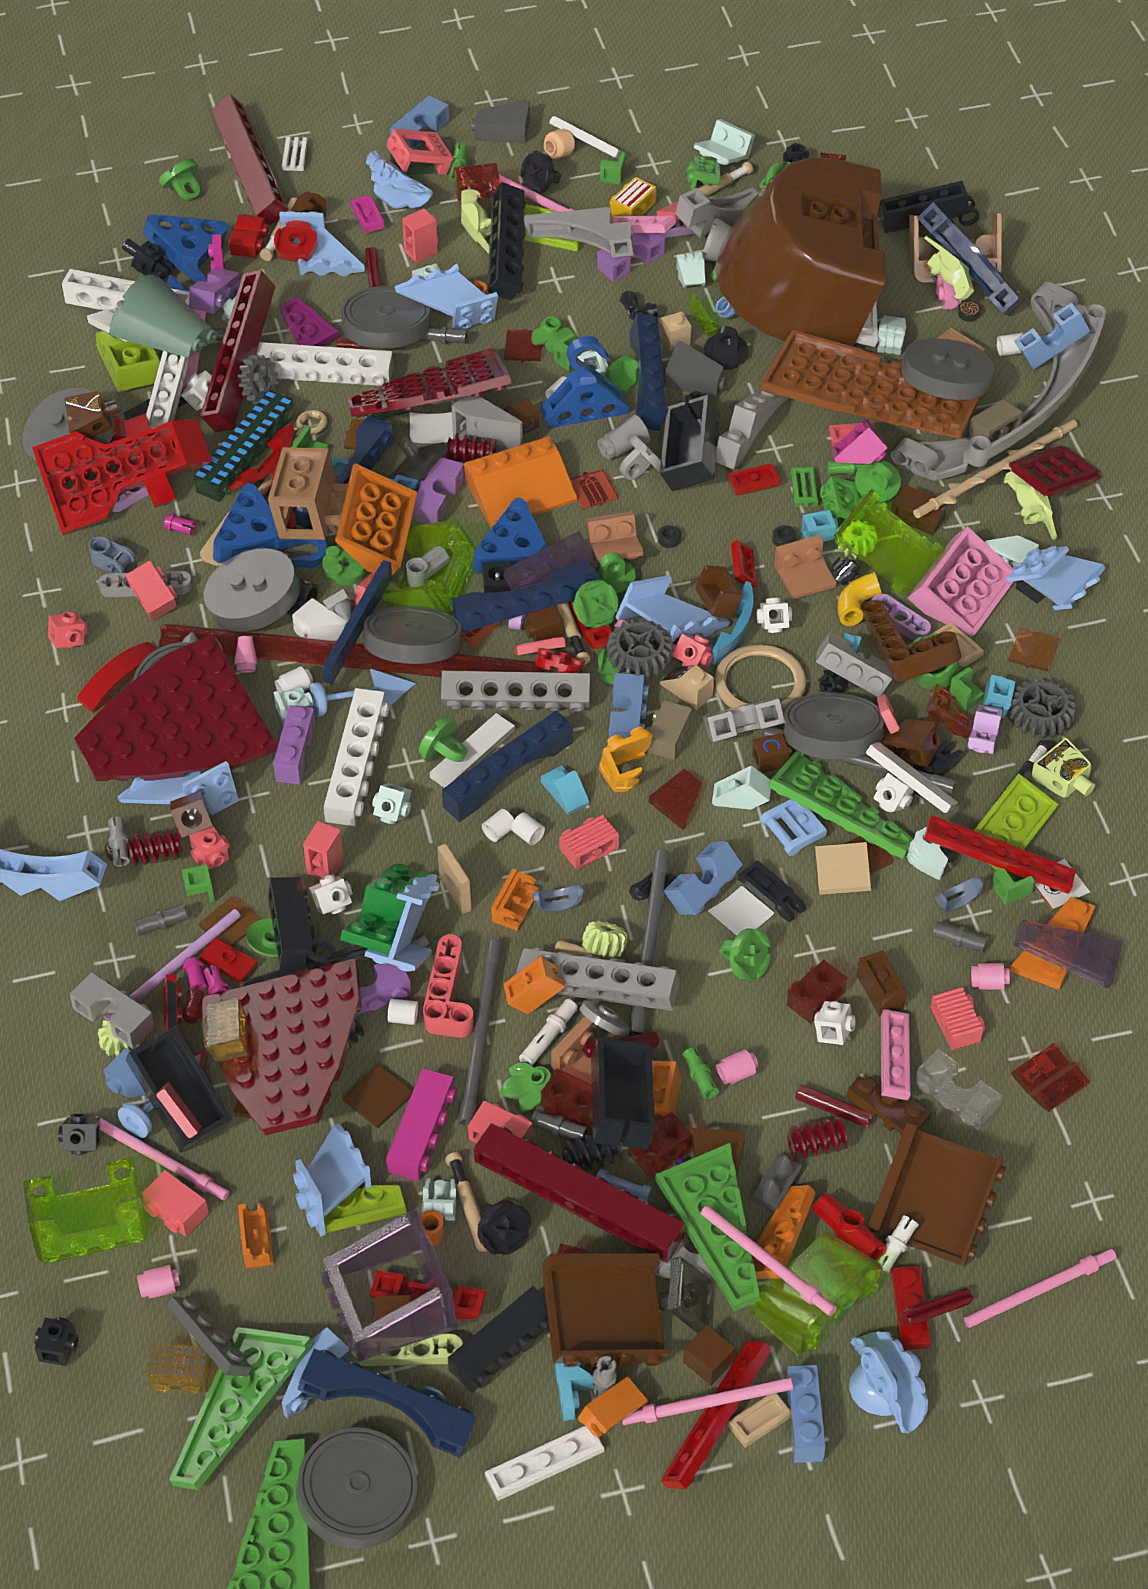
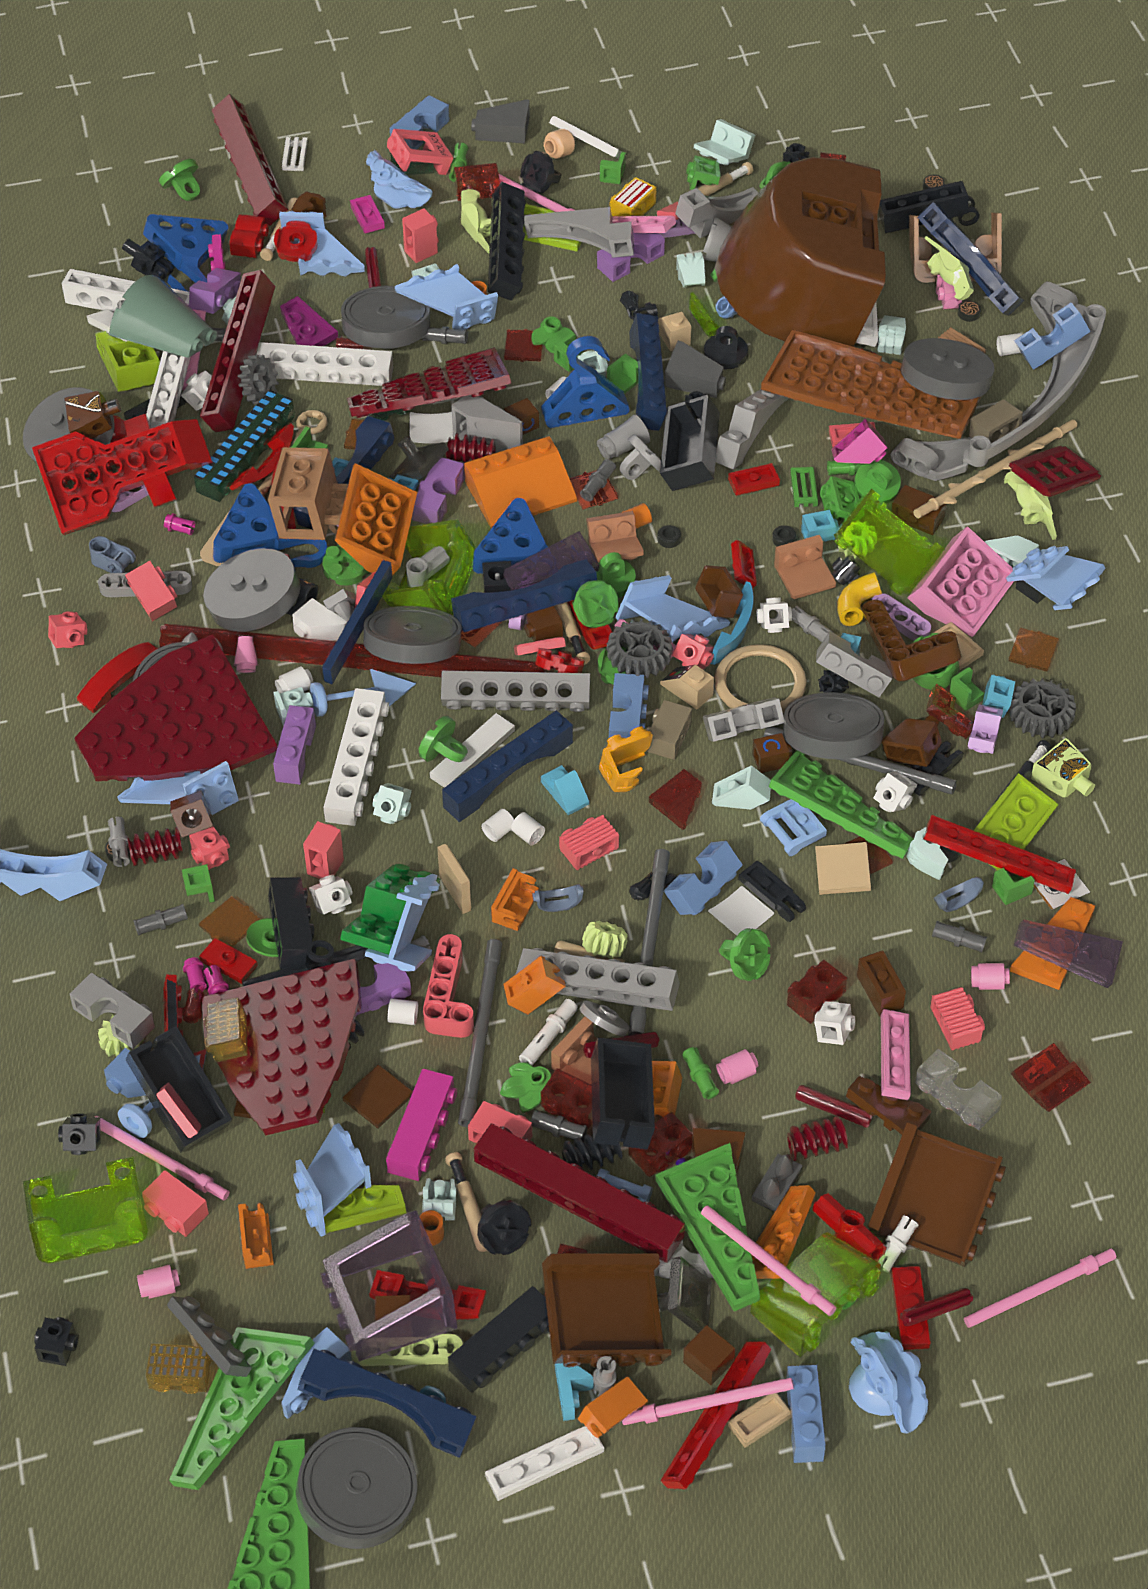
(178, 961): lavender bar -> none
(597, 480): none -> dark grey pin
(642, 515): none -> orange beam
(809, 624): none -> light grey pin
(888, 713): coral tile -> none
(911, 777): white tile -> none
(932, 181): none -> tile

